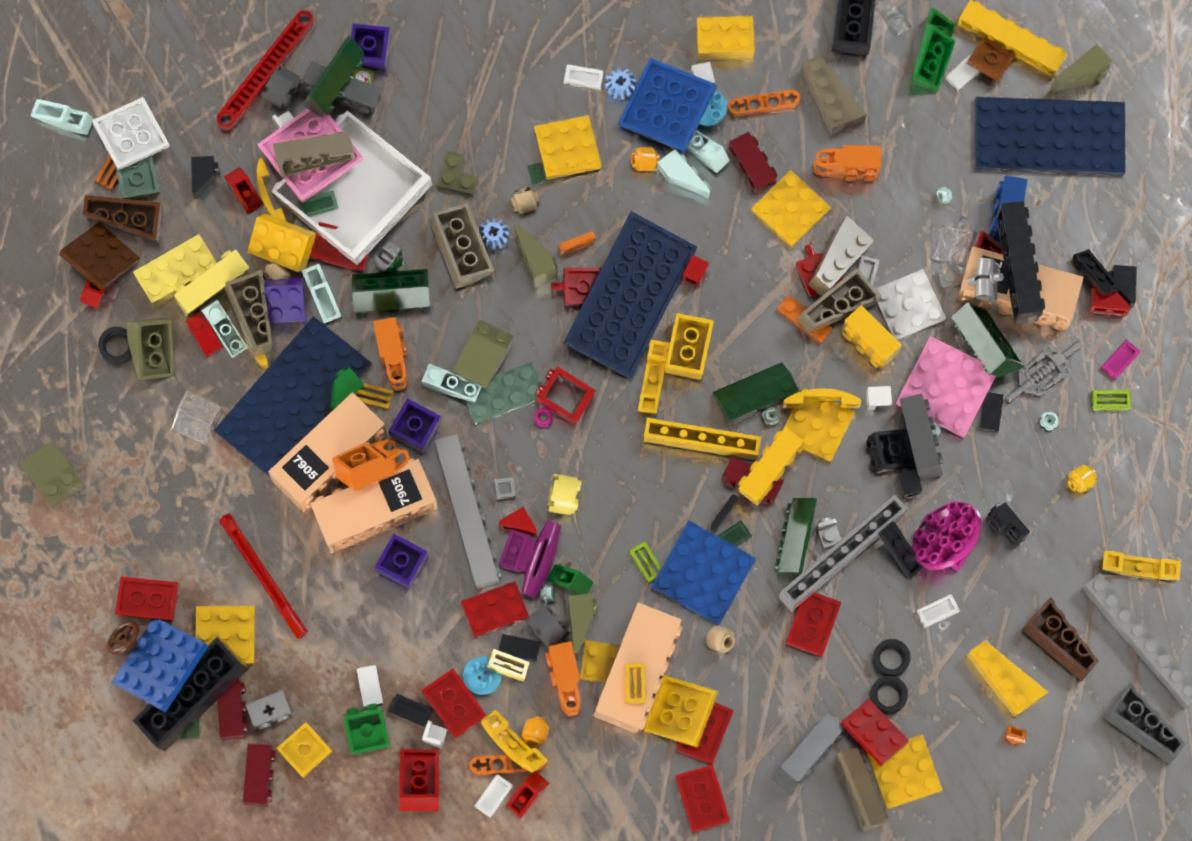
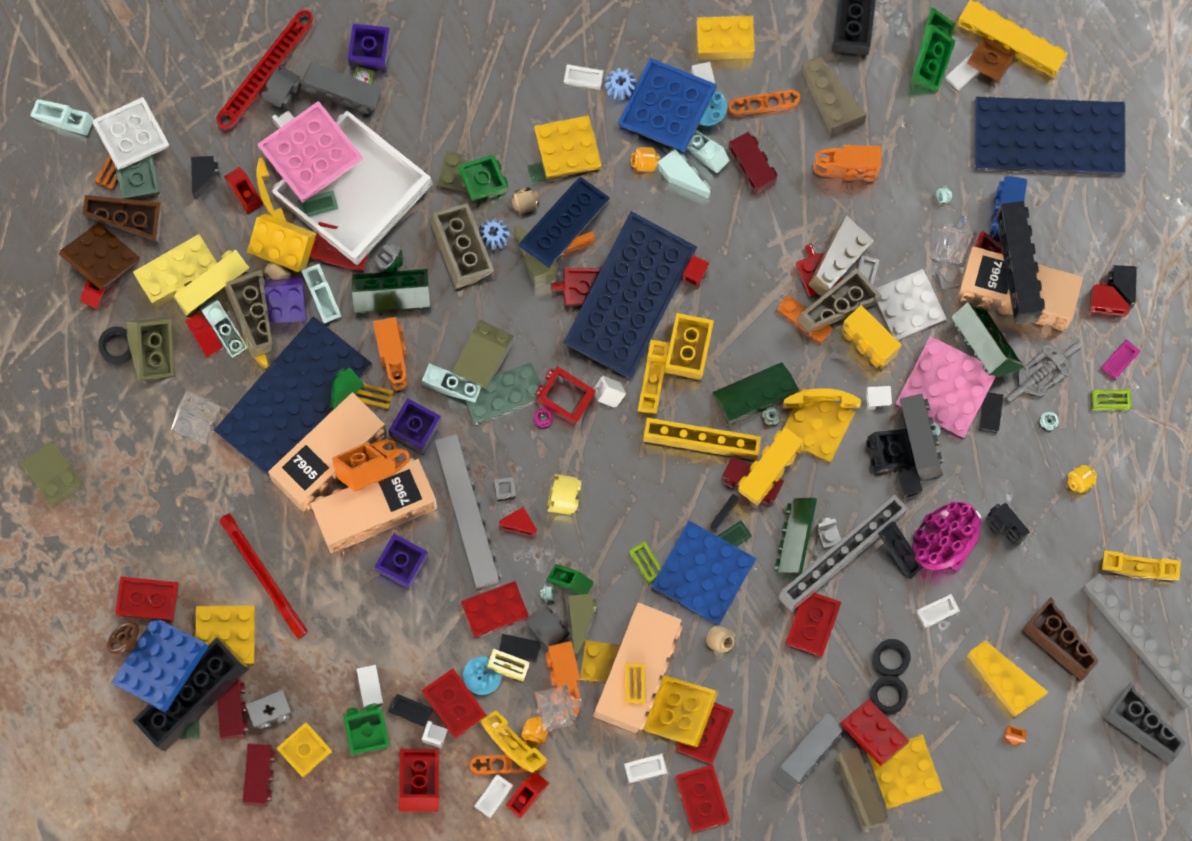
(313, 153): dark tan wedge -> none
(334, 78): dark green slope -> none
(483, 177): none -> green plate
(531, 556): magenta plate -> none
(556, 708): none -> clear plate
(564, 222): none -> dark blue plate
(609, 391): none -> white panel
(645, 768): none -> white tile
(791, 208): yellow plate -> none
(986, 280): light grey pin -> none
(1084, 71): olive slope -> none
(1096, 272): black tile -> none

